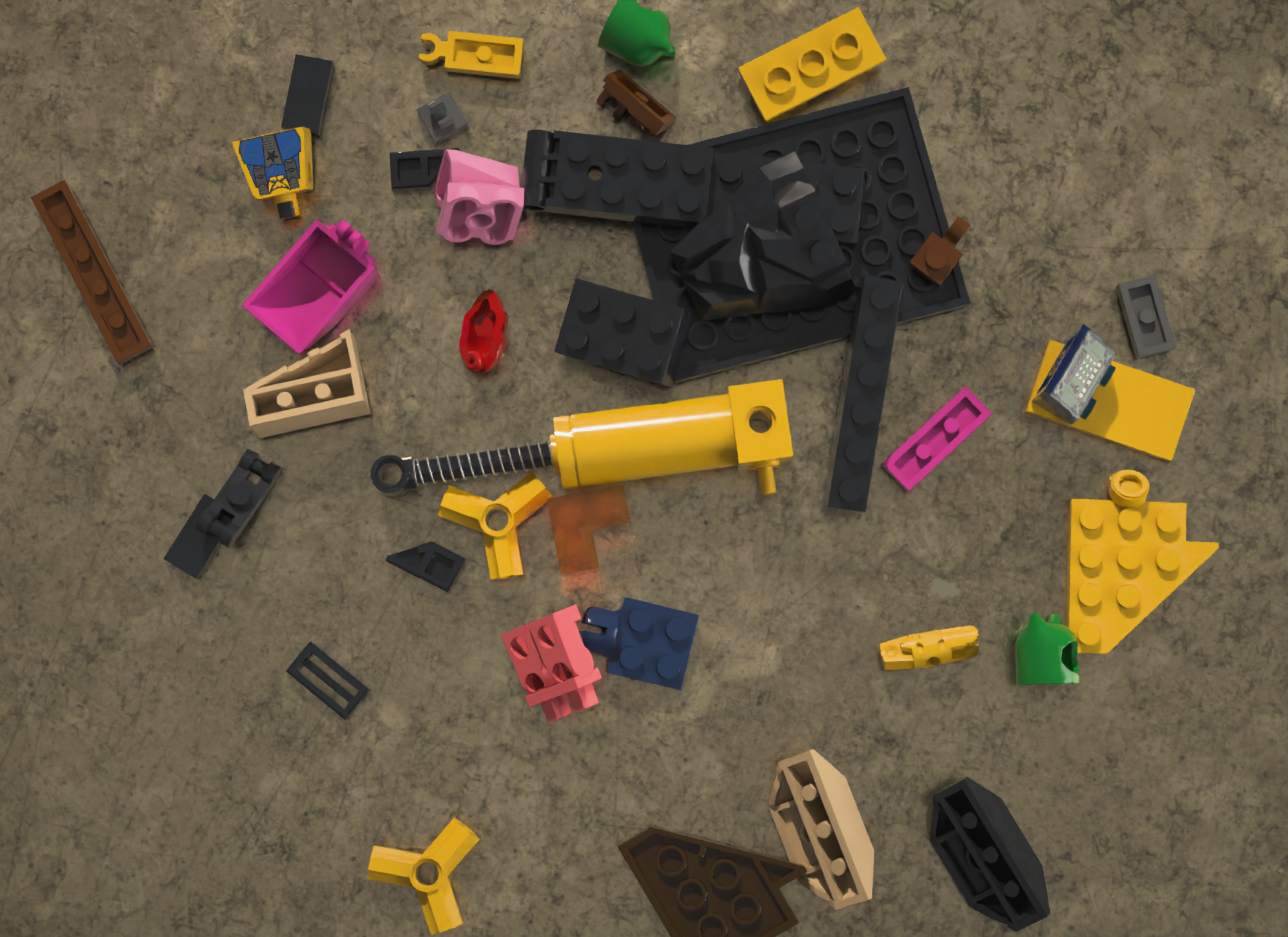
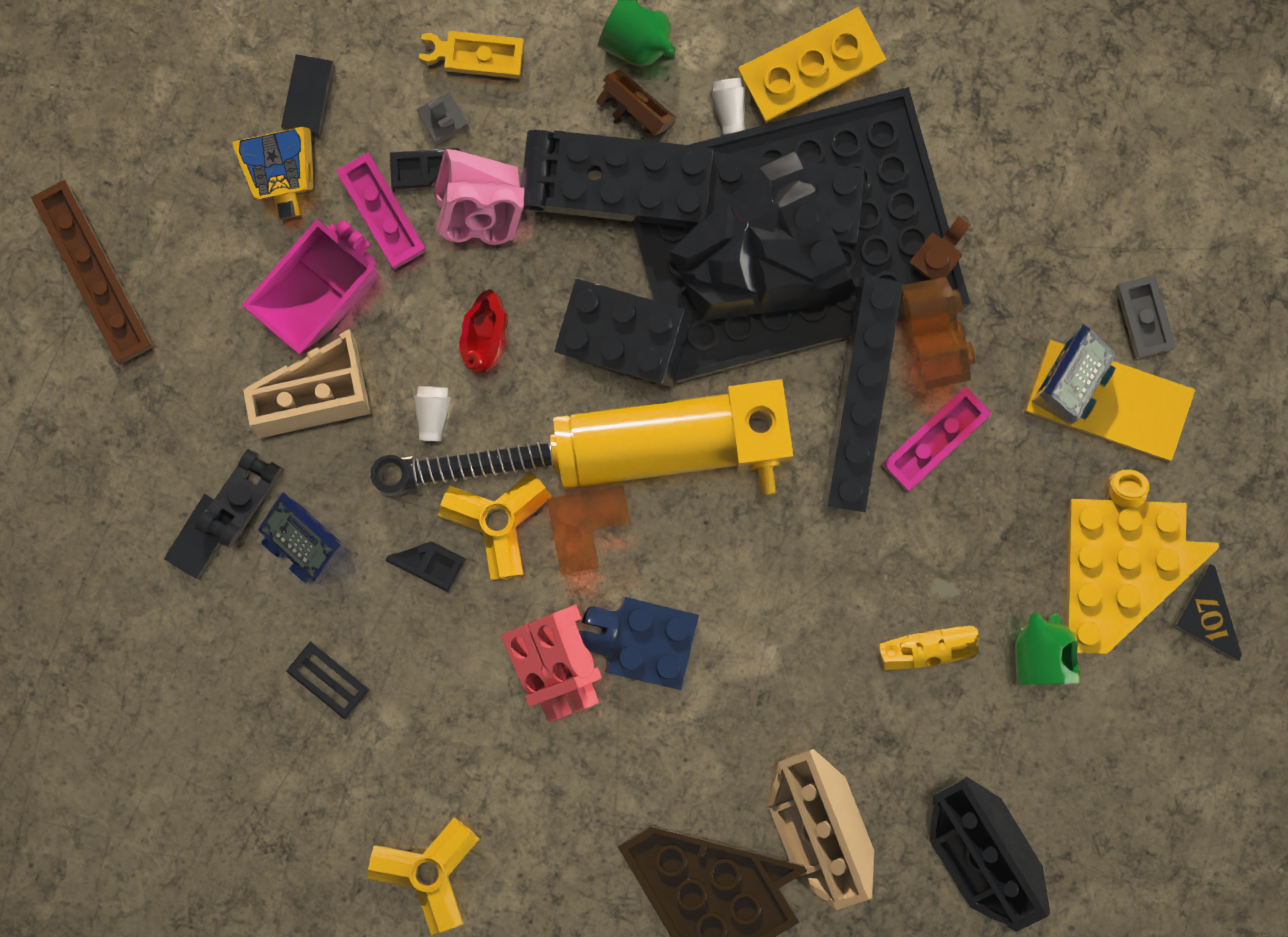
(301, 539): none -> slope
(381, 210): none -> dark pink plate
(431, 411): none -> white cone
(729, 103): none -> white cone
(934, 334): none -> clear orange brick
(1208, 616): none -> black tile

